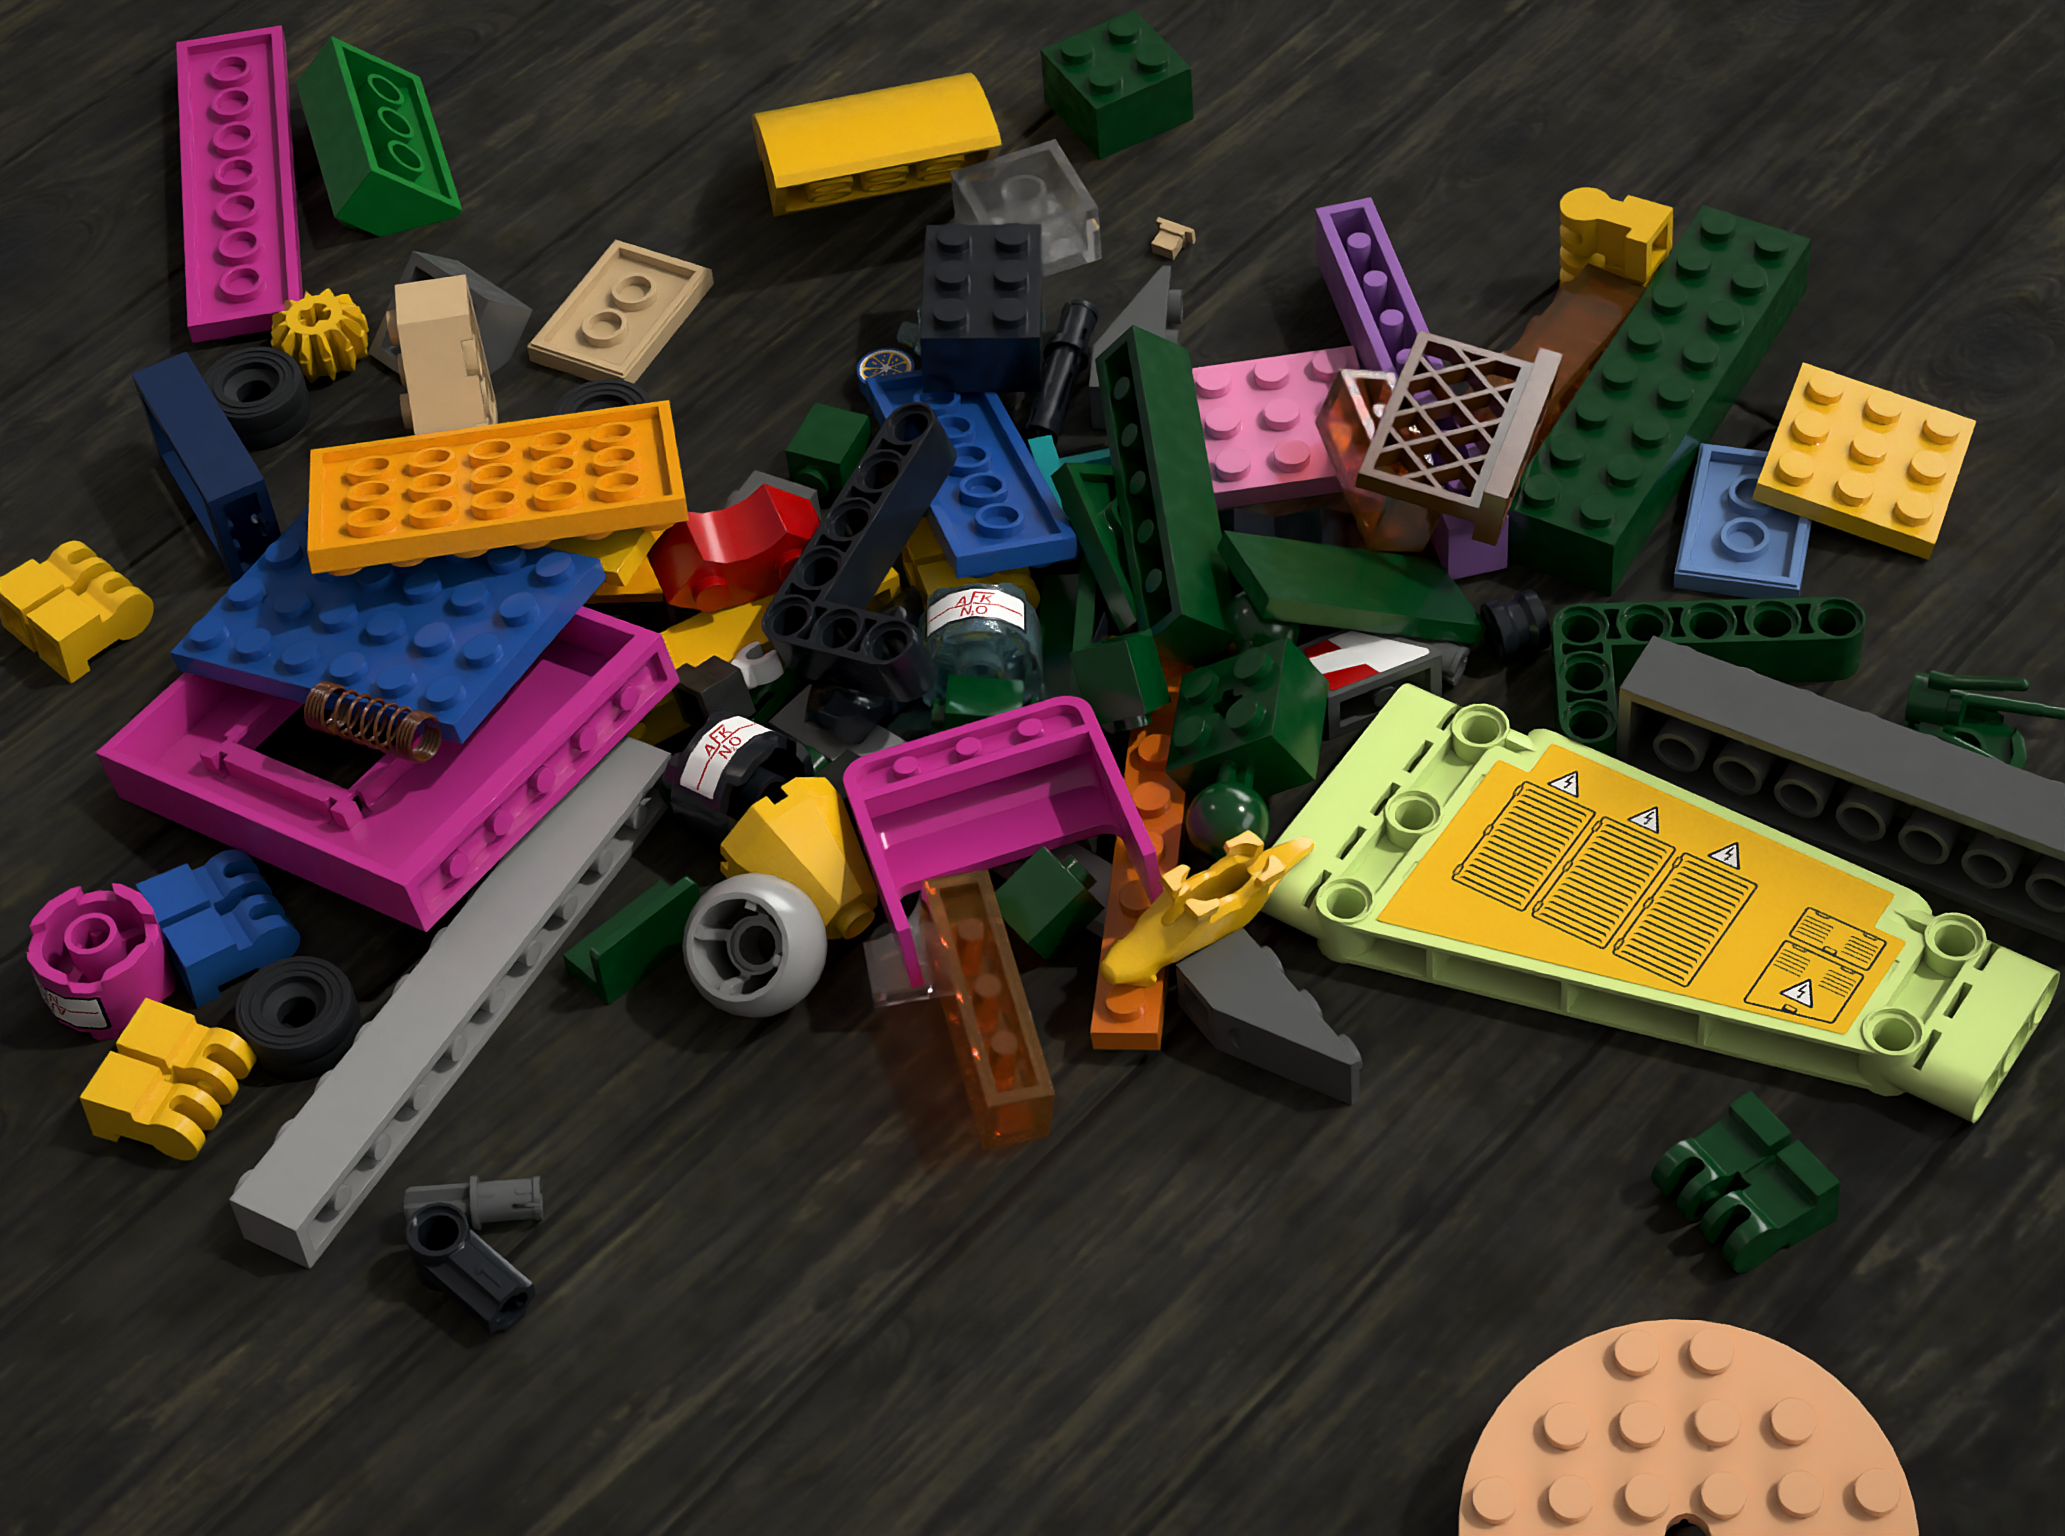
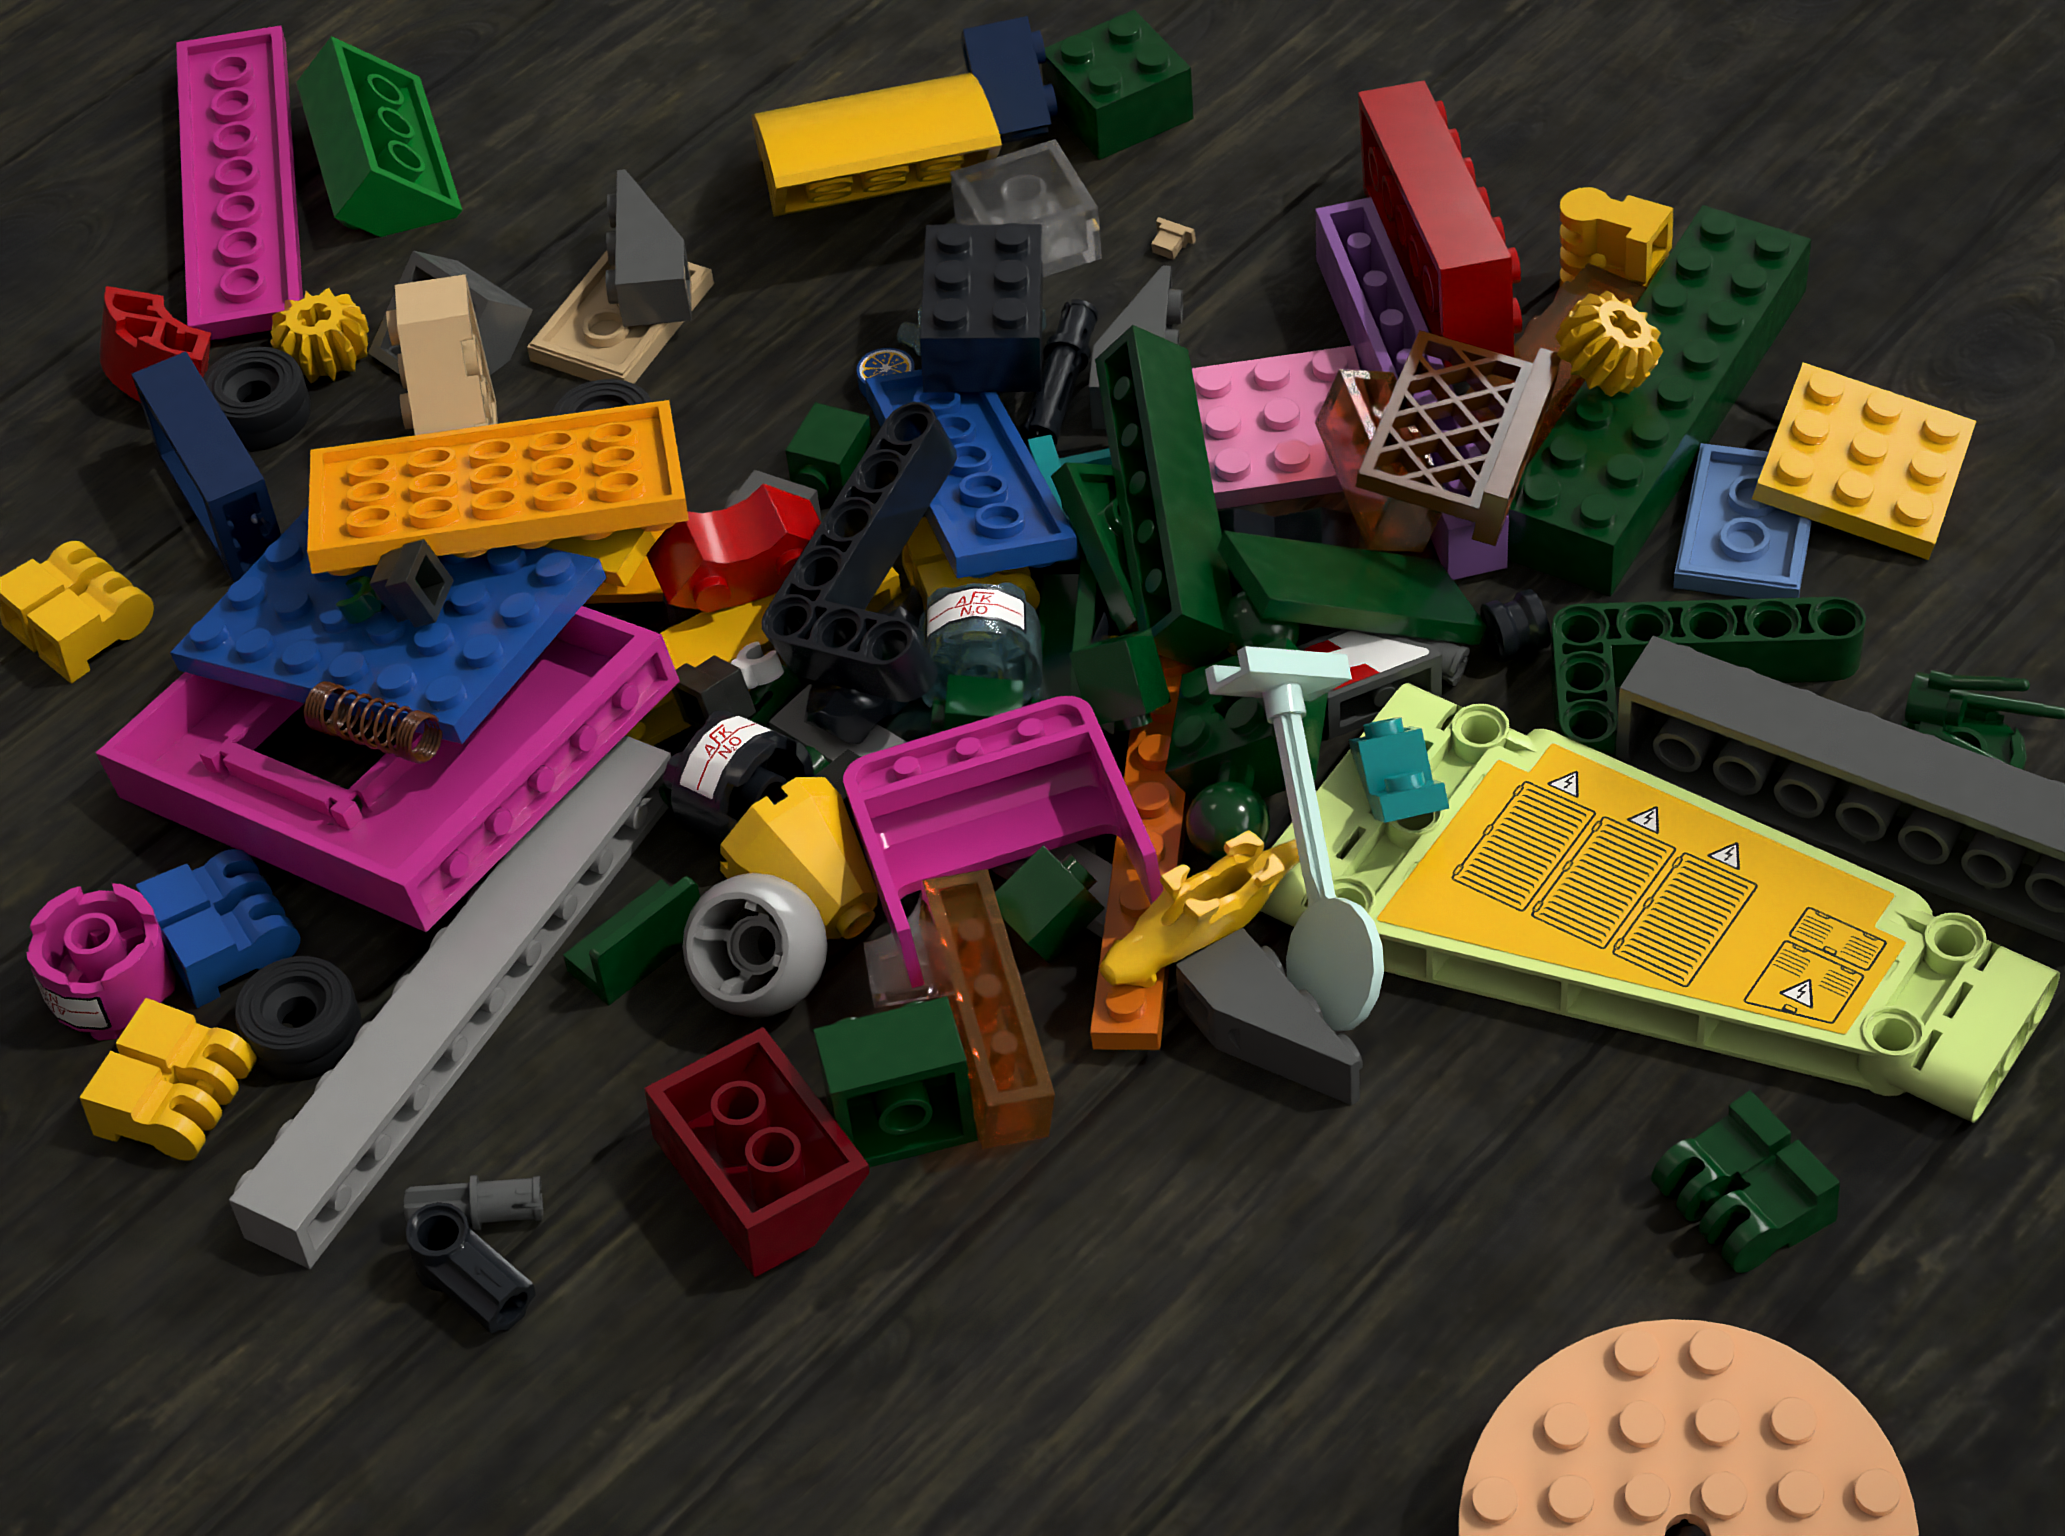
(142, 333): none -> red brick
(406, 582): none -> pearl dark grey piece
(649, 260): none -> dark grey slope
(756, 1149): none -> dark red slope
(898, 1081): none -> dark green brick
(1006, 64): none -> dark blue brick
(1335, 941): none -> light aqua piece
(1396, 771): none -> teal slope
(1438, 219): none -> red brick
(1609, 343): none -> yellow gear

